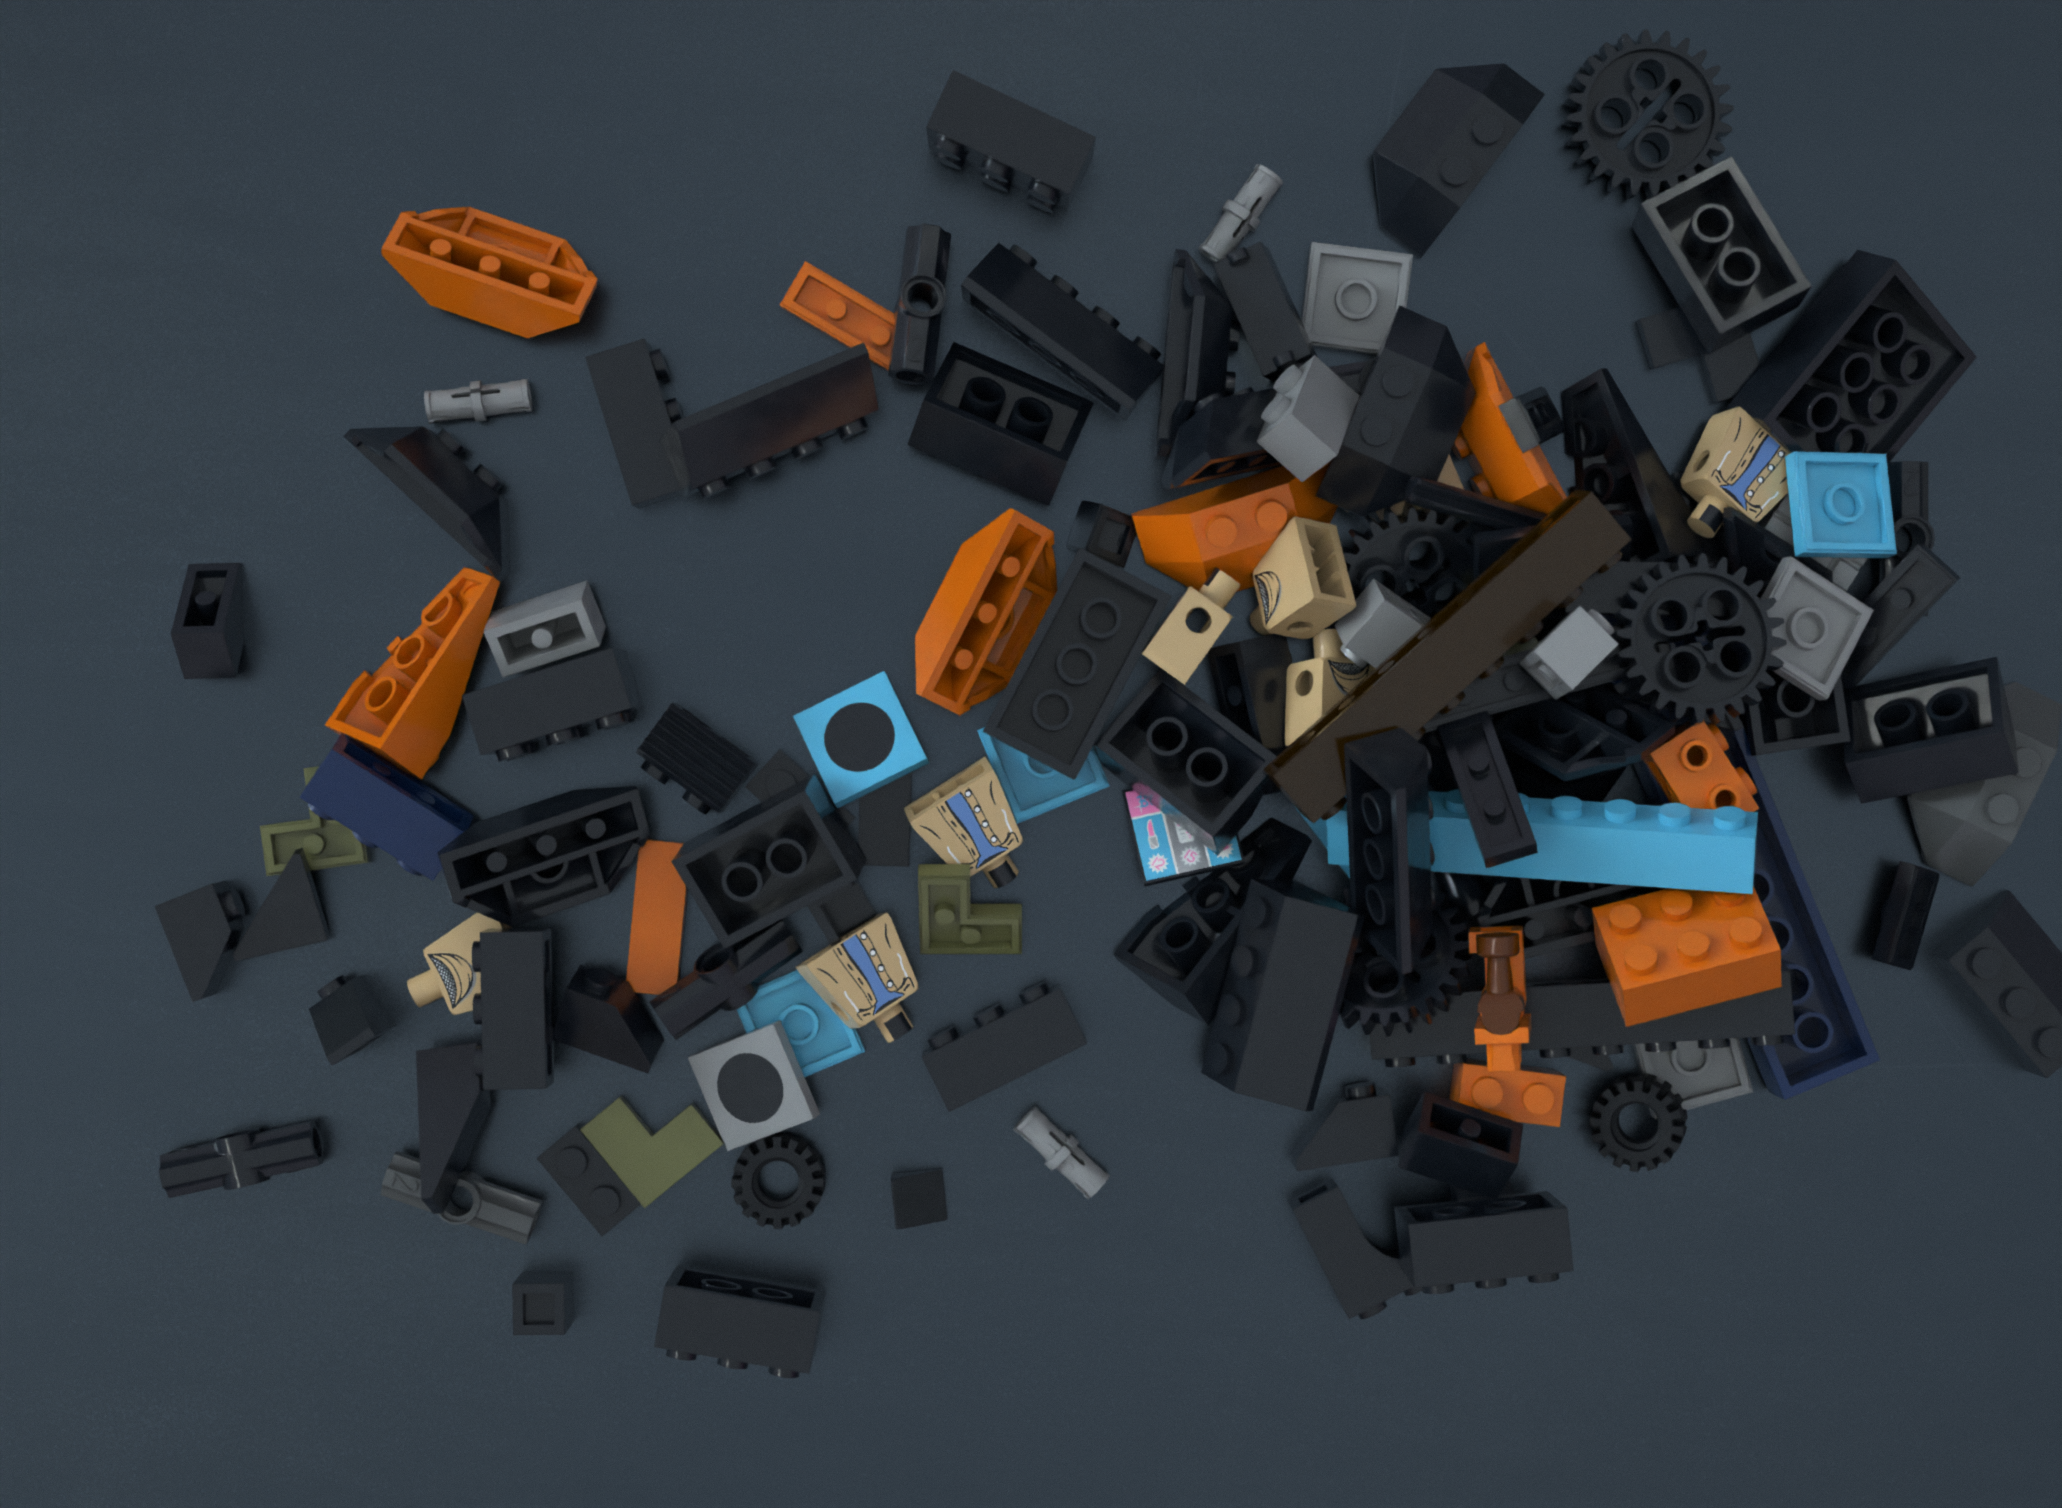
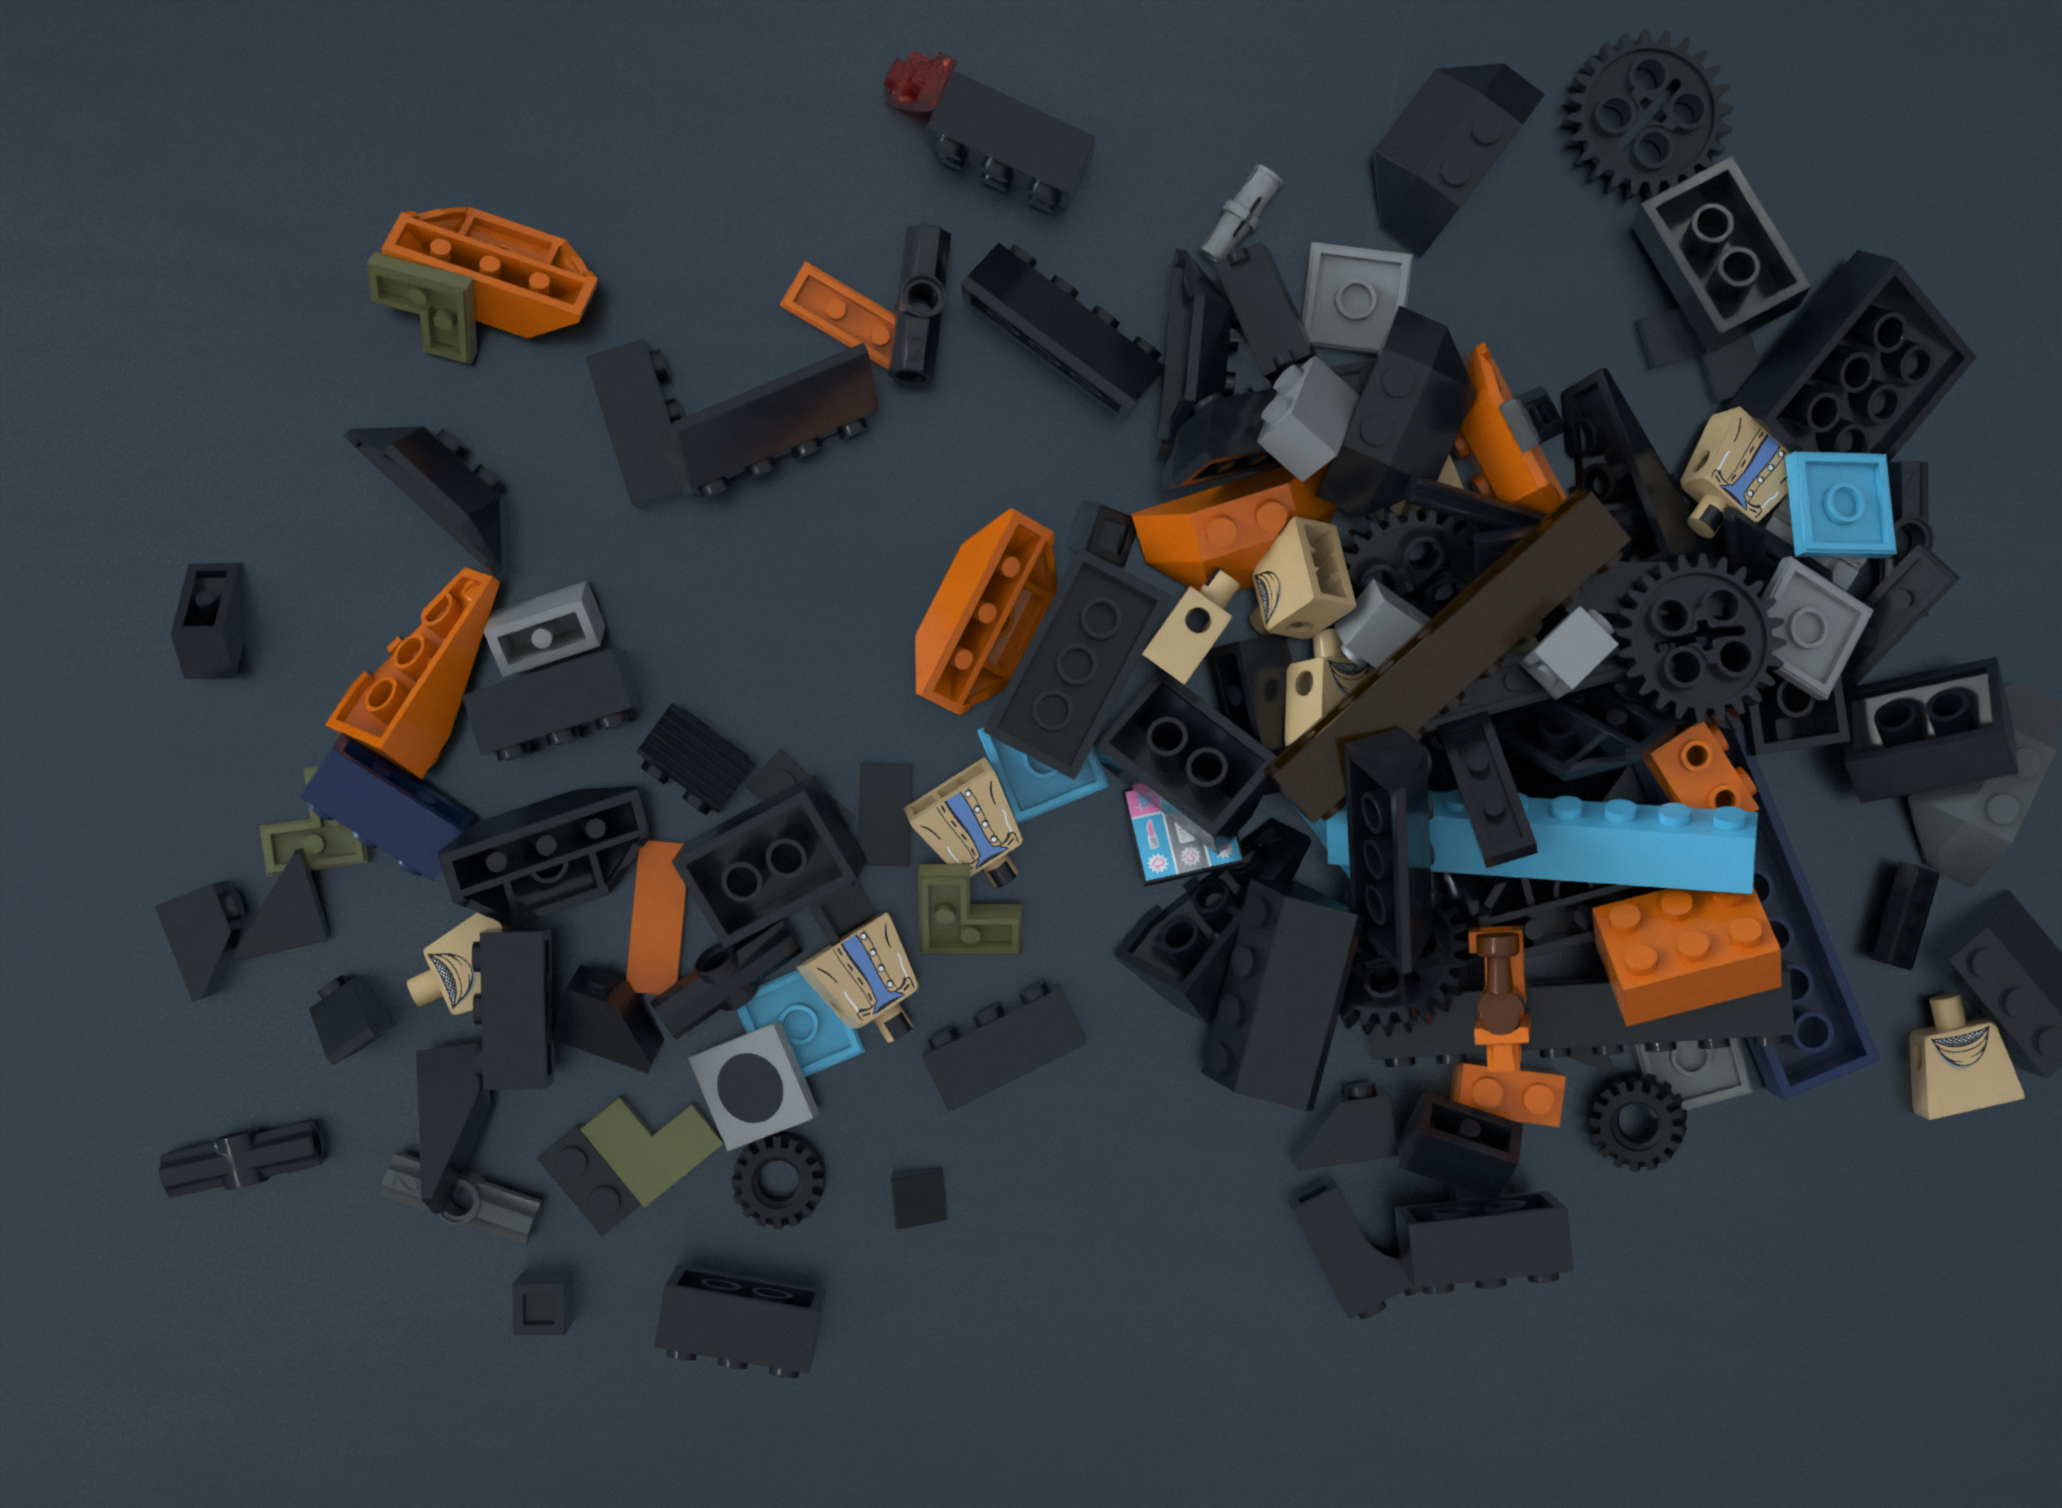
(437, 295): none -> olive tile
(478, 401): light grey pin -> none
(860, 739): medium azure tile -> none
(918, 81): none -> clear red slope
(1000, 423): black slope -> none
(1061, 1152): light grey pin -> none
(1959, 1063): none -> tan torso

